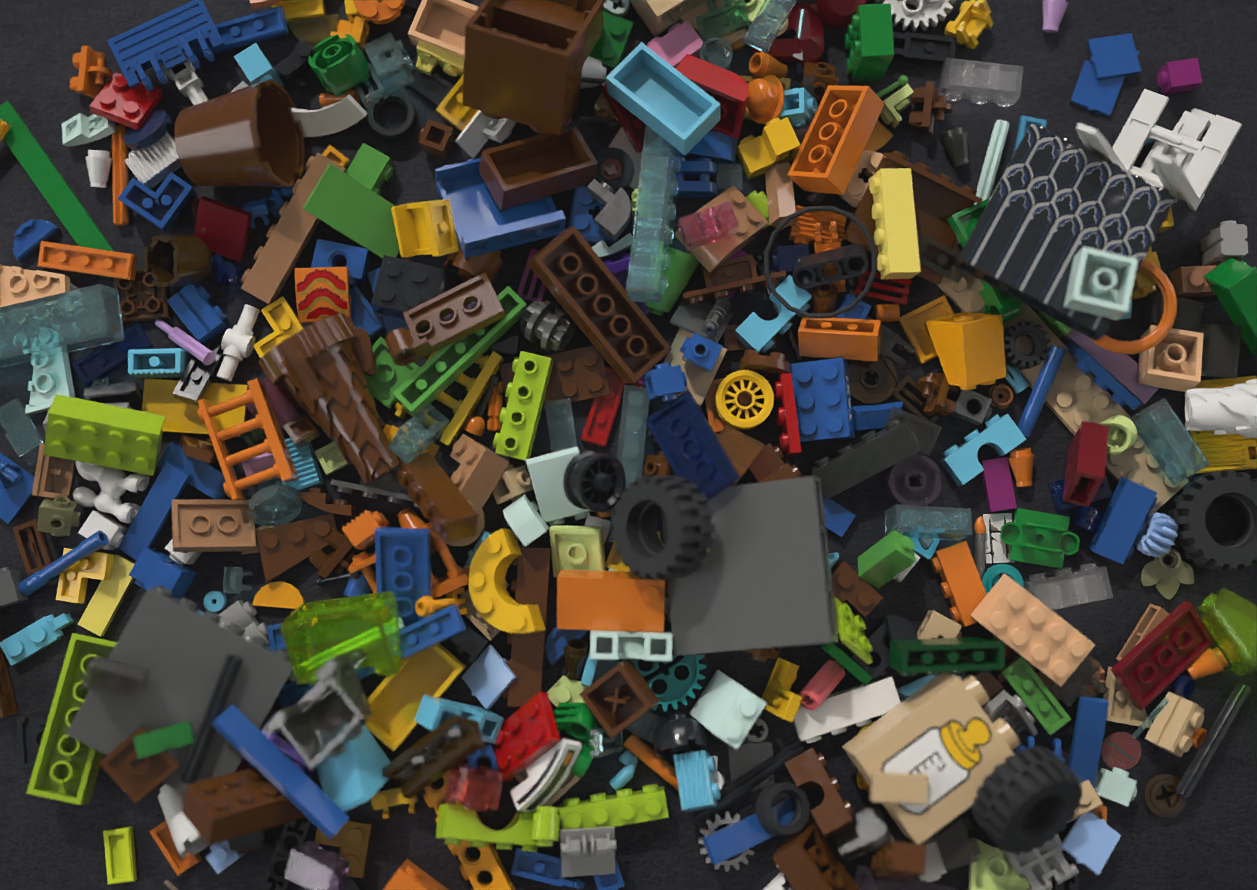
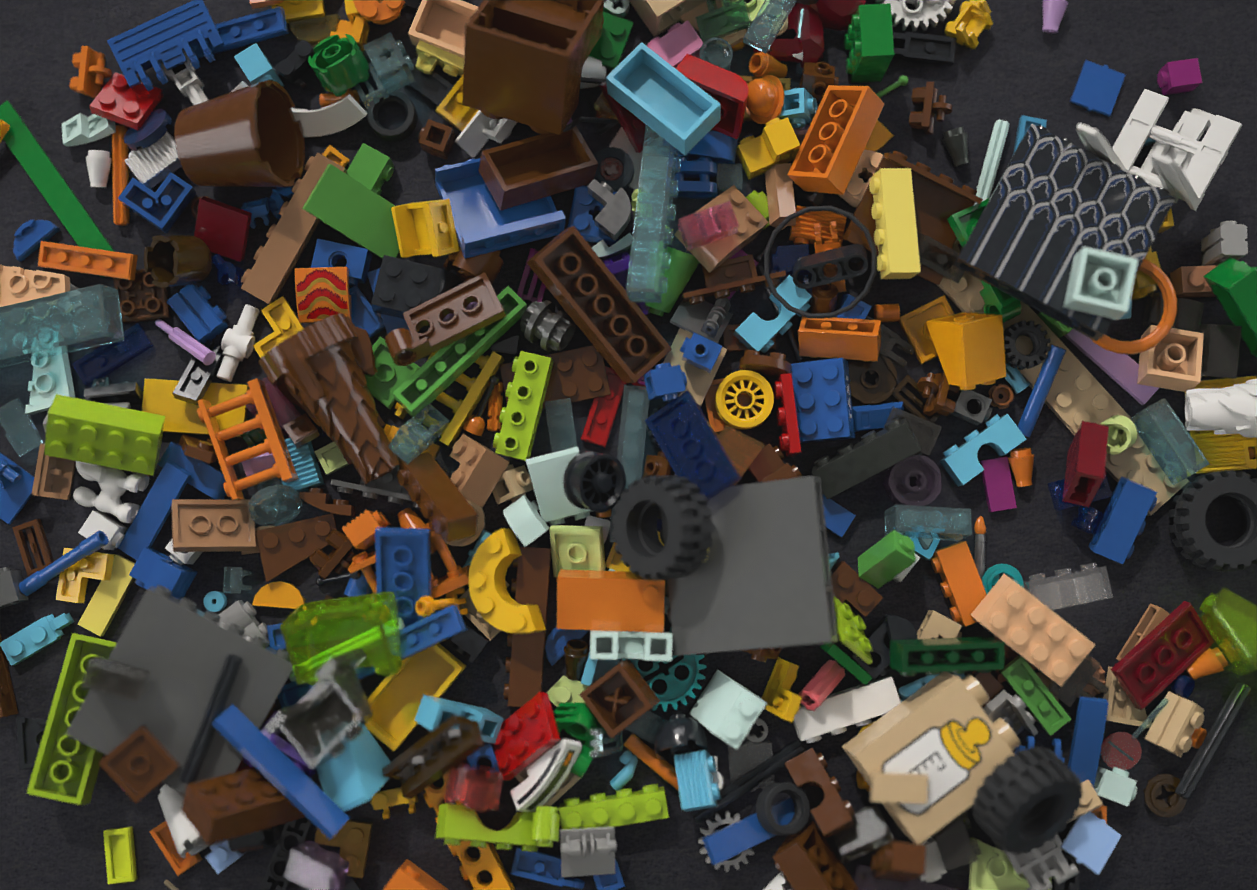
(58, 516): olive brick -> none
(157, 362): medium azure brick -> none
(163, 739): green piece -> none
(489, 677): light blue piece -> none
(884, 298): red tile -> none
(898, 102): yellowish green bracket -> none
(980, 81): clear brick -> none
(995, 549): white sticker -> none
(1039, 538): green piece -> none
(1103, 378): blue wing -> none
(1114, 56): blue piece -> none
(1157, 535): light blue gear -> none
(1167, 577): olive plate -> none

